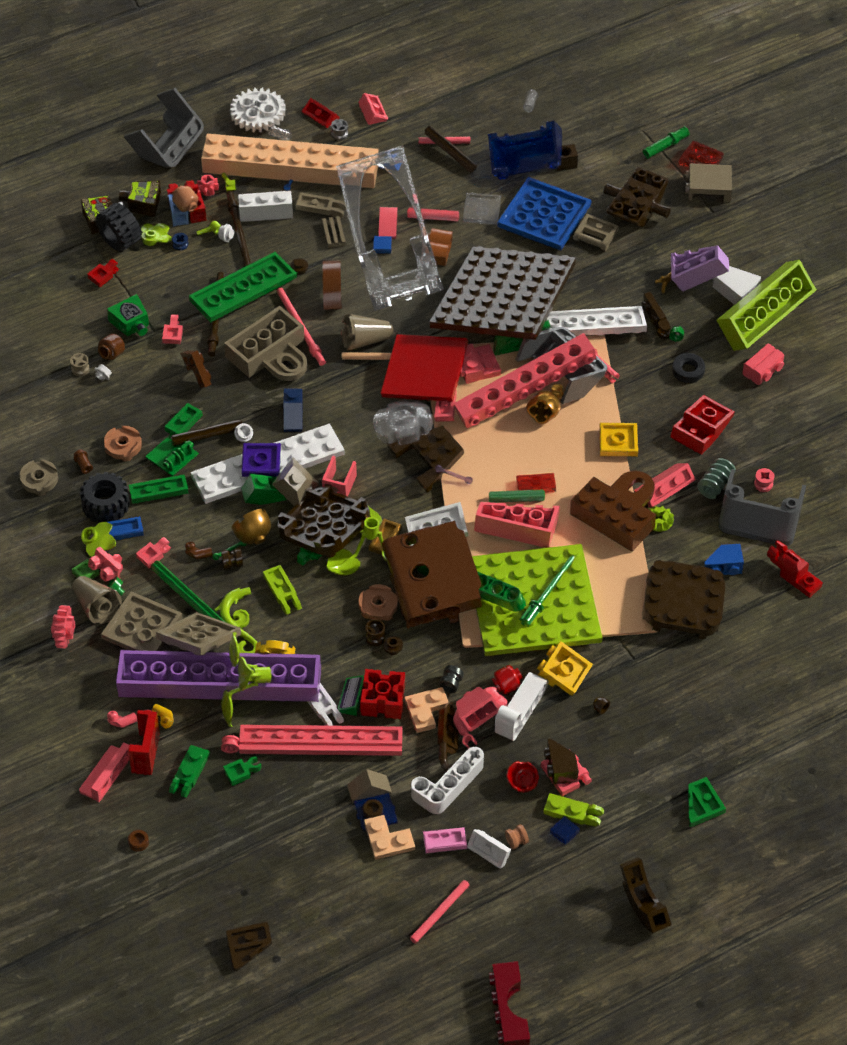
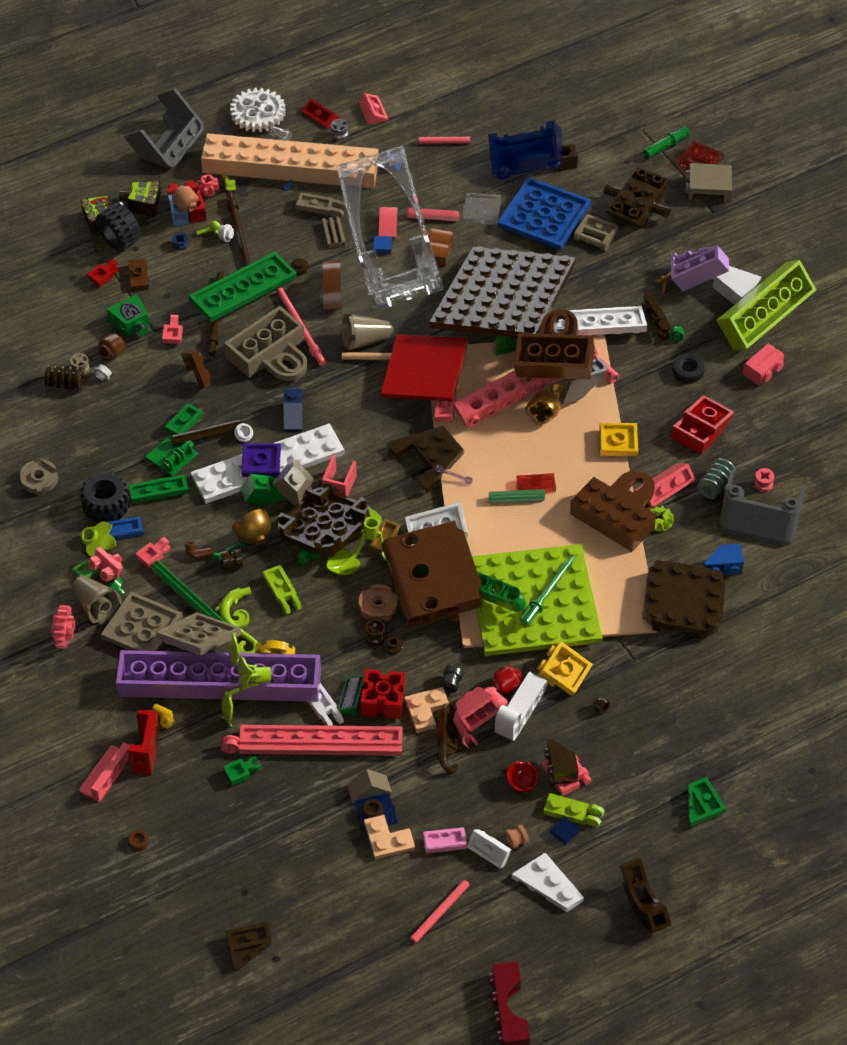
(63, 377): none -> dark brown piece
(80, 457): reddish brown pin -> none
(119, 721): coral arm -> none
(125, 451): nougat plate -> none
(138, 274): none -> reddish brown plate
(154, 234): lime plate -> none
(189, 770): green hinge -> none
(265, 206): white brick -> none
(403, 422): clear piece -> none
(449, 148): dark brown axle -> none
(469, 763): white beam -> none
(479, 364): coral plate -> none
(517, 523): coral wedge -> none
(531, 98): clear pin -> none
(548, 880): none -> white wing
(555, 353): none -> reddish brown brick
(794, 569): red plate -> none

